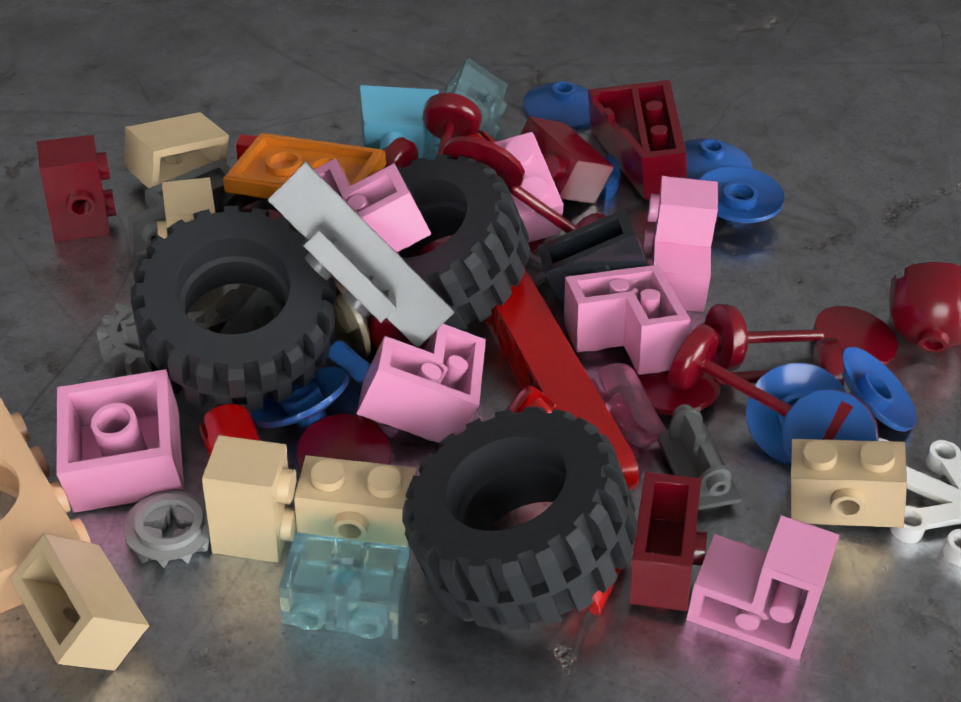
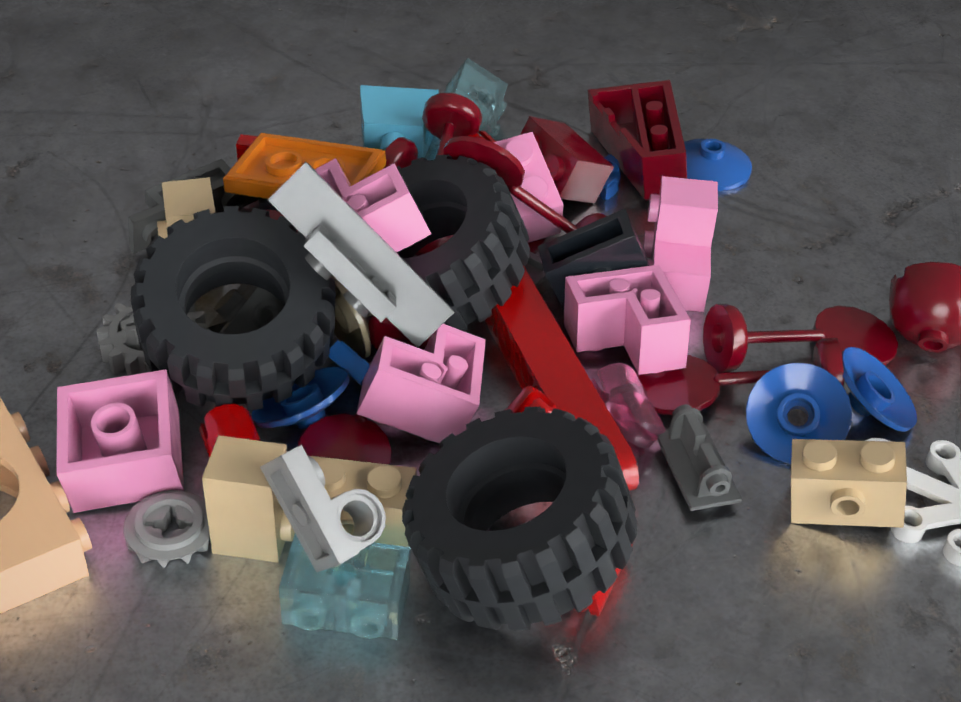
(74, 189): dark red brick -> none
(78, 603): tan brick -> none
(172, 147): tan brick -> none
(315, 517): none -> light grey plate
(559, 103): blue dish -> none
(666, 541): dark red brick -> none
(746, 194): blue dish -> none
(762, 593): bright pink brick -> none
(817, 416): piece -> none

